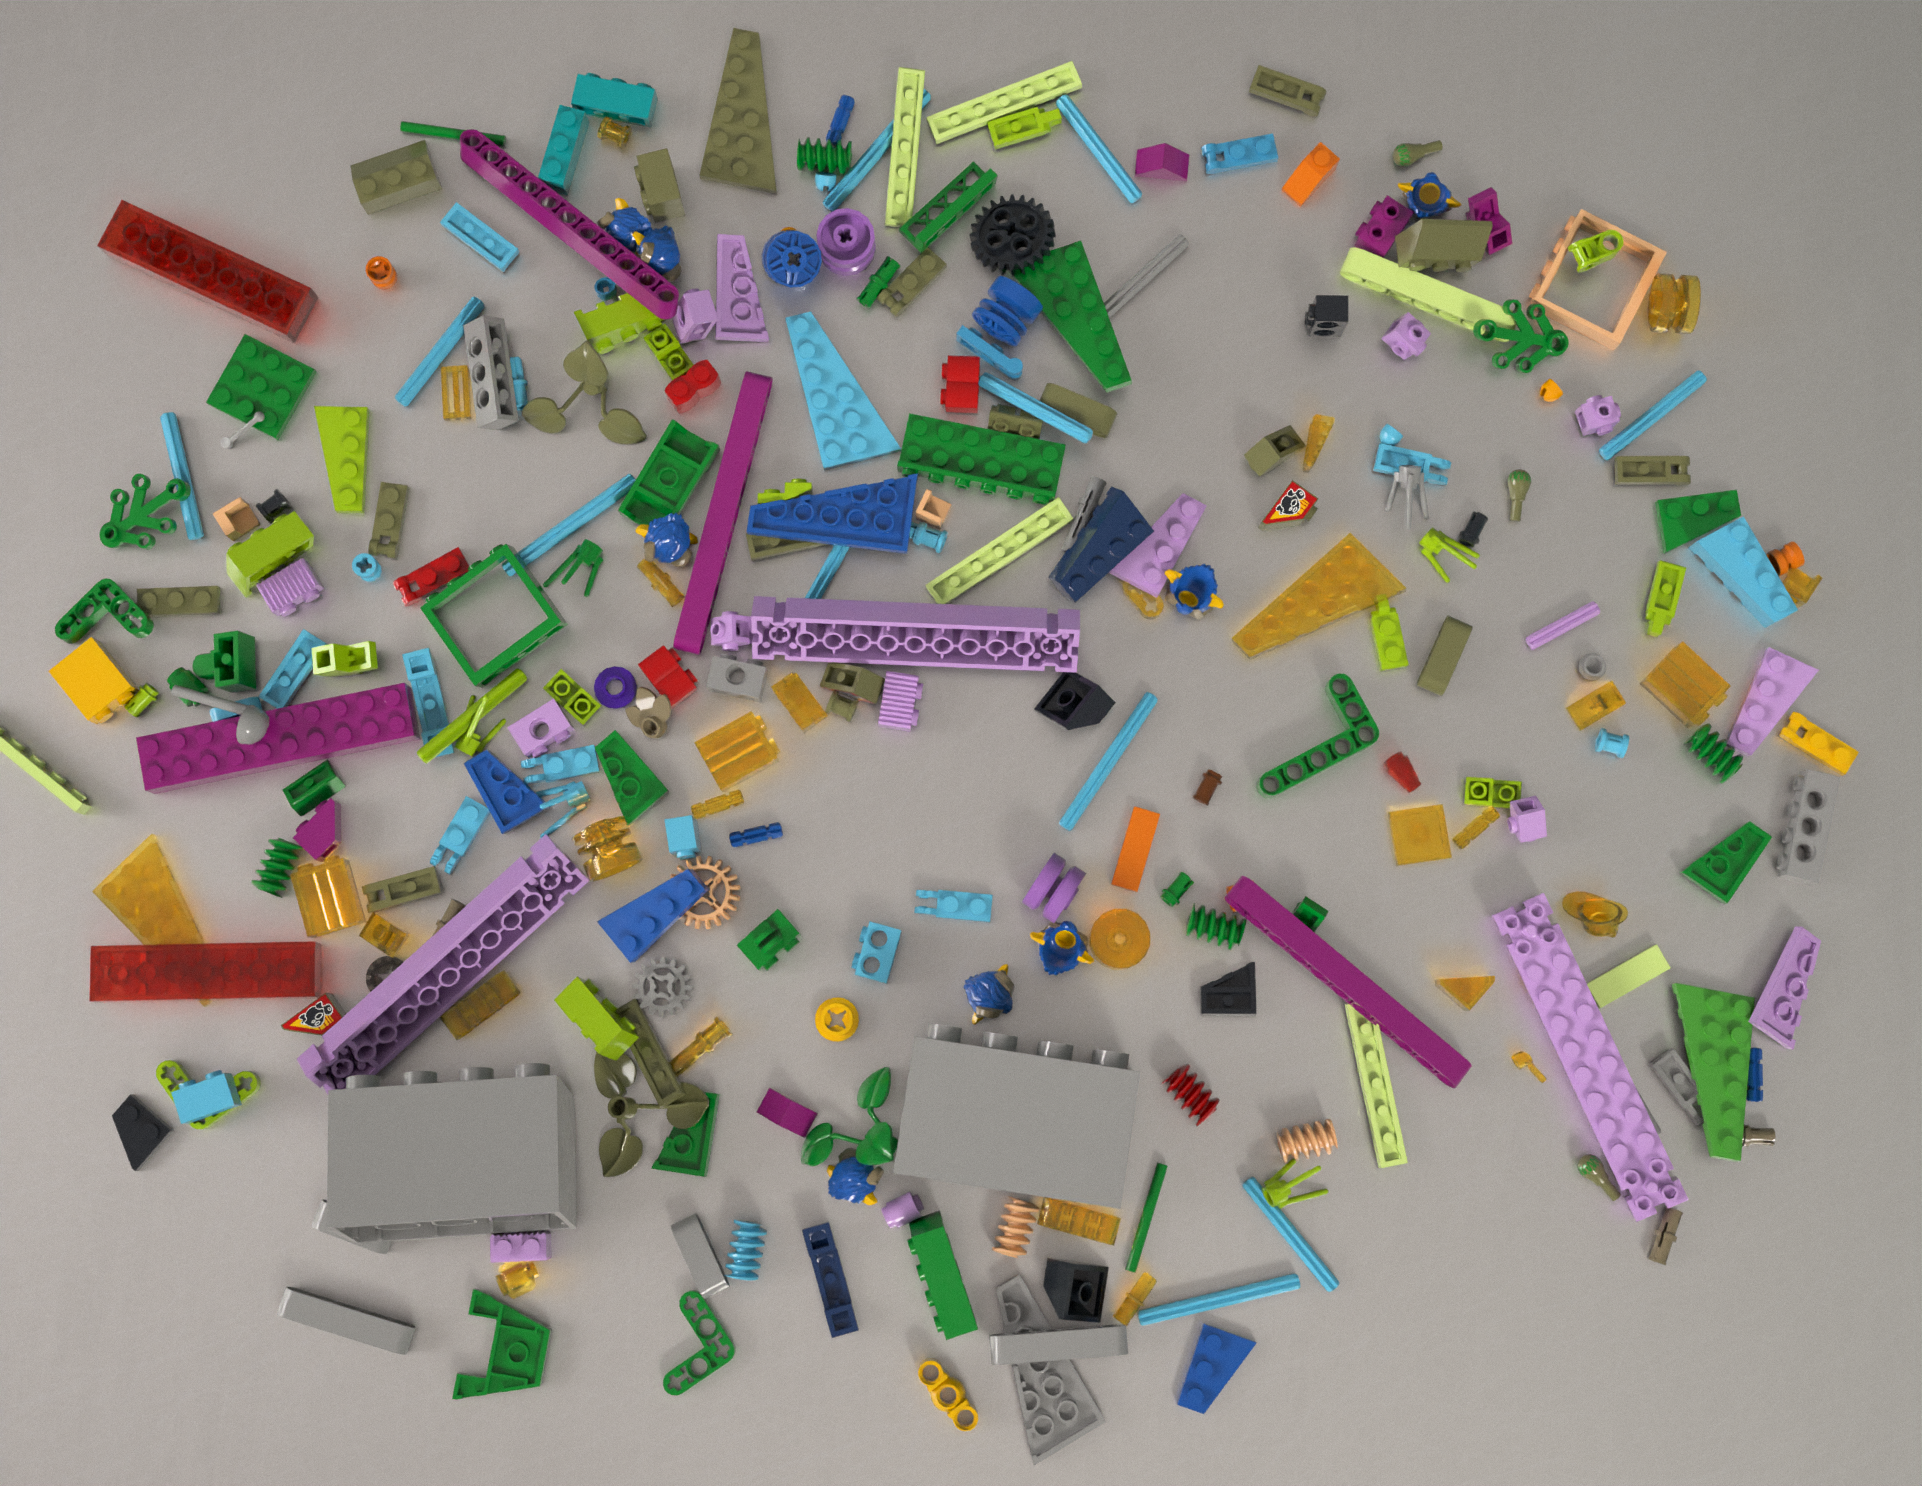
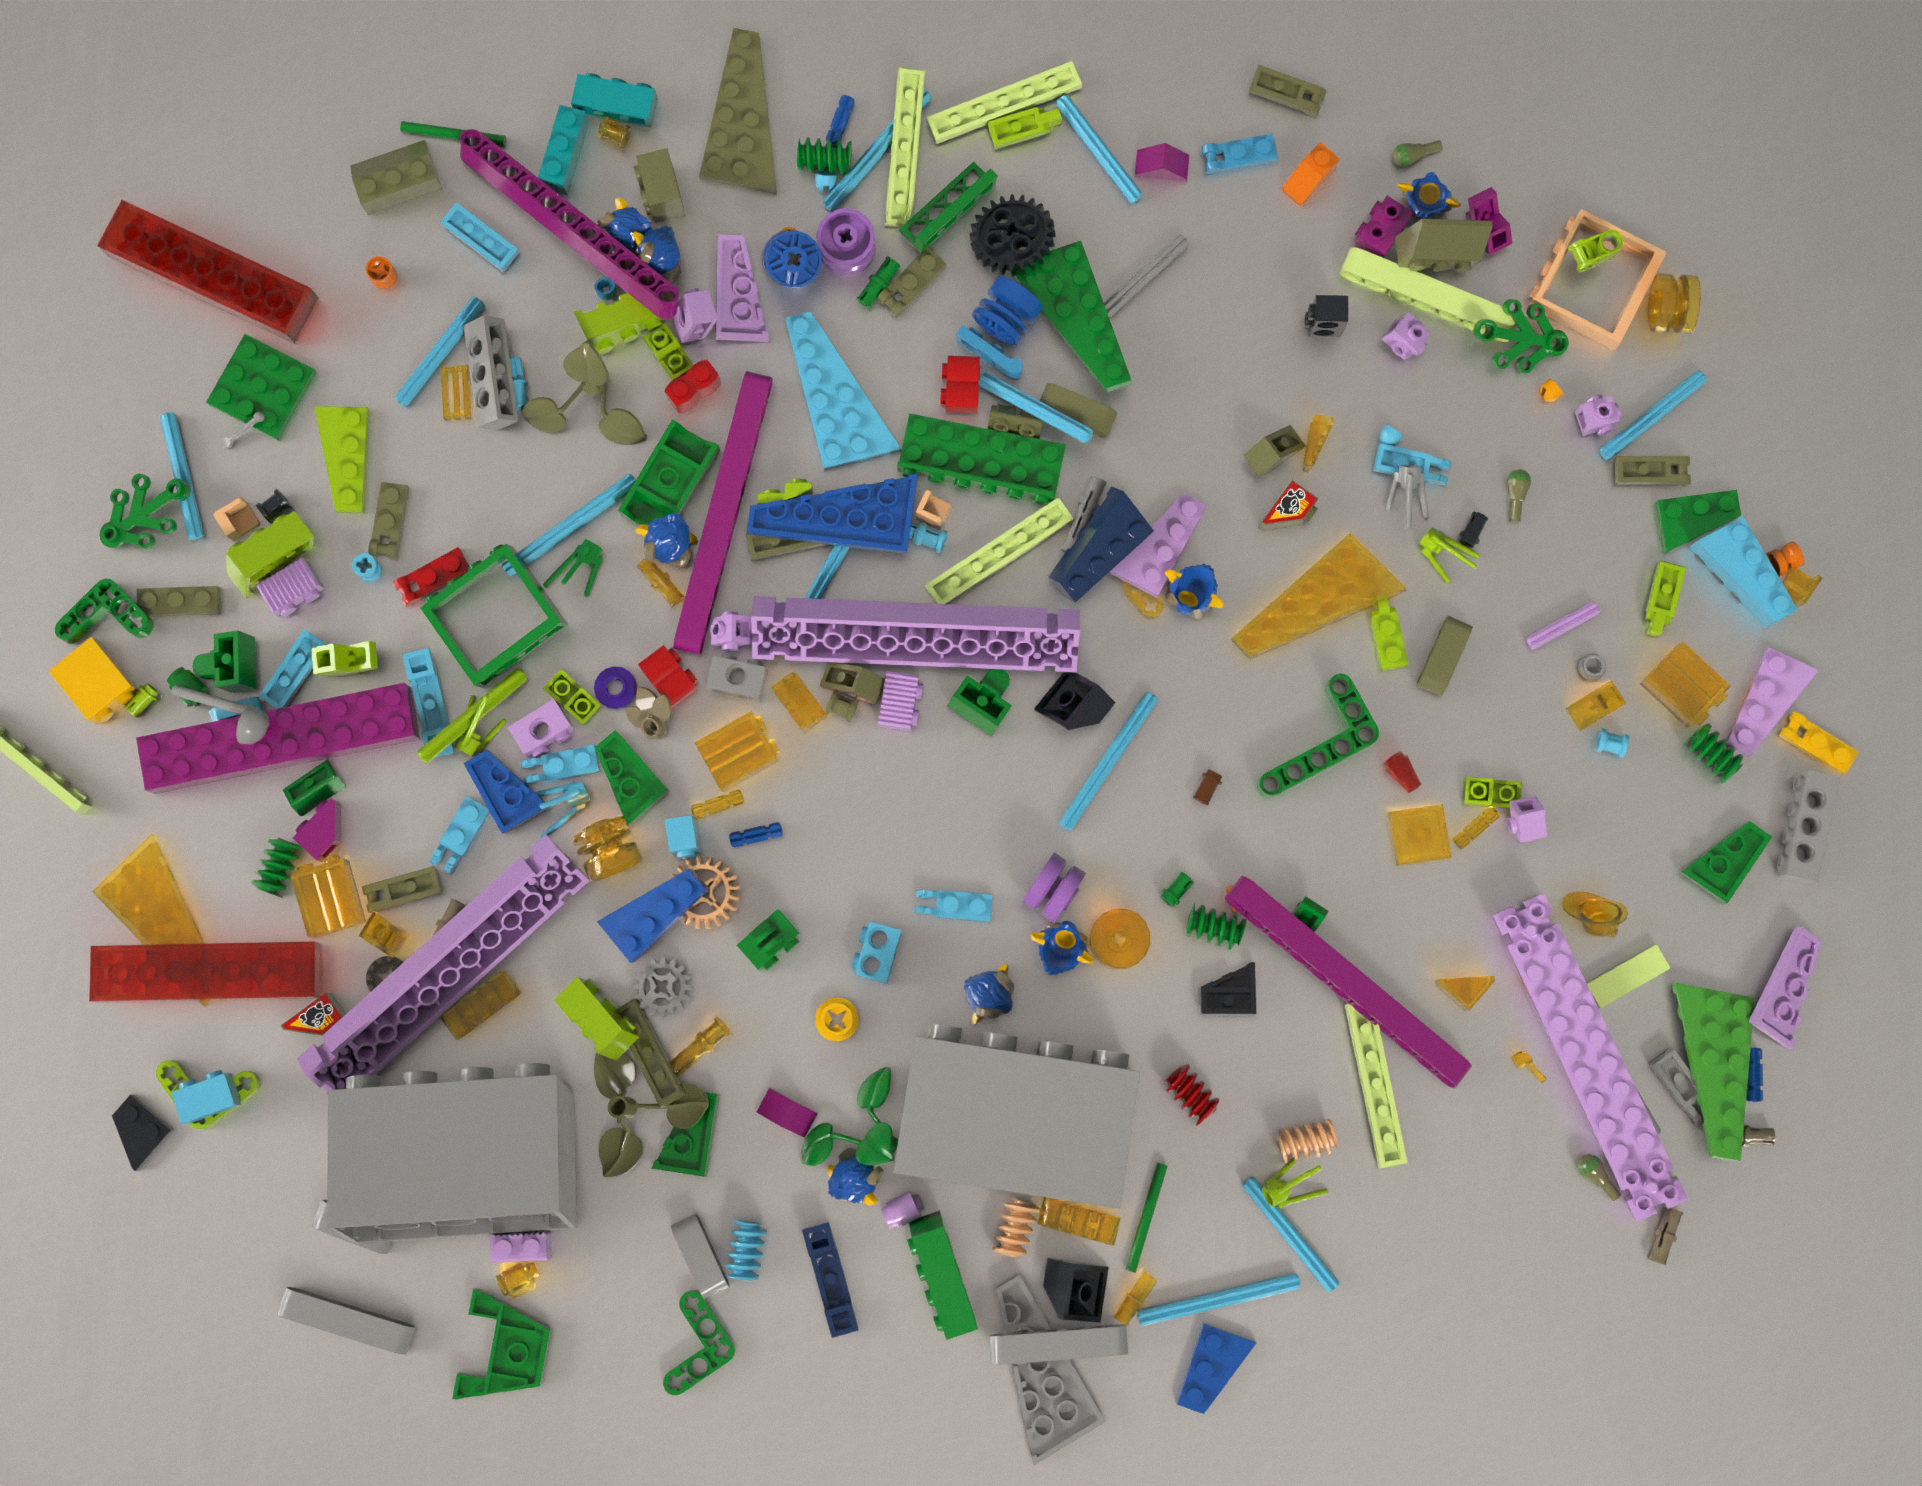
(952, 1407): yellow piece -> none
(982, 701): none -> green brick
(1135, 849): orange tile -> none

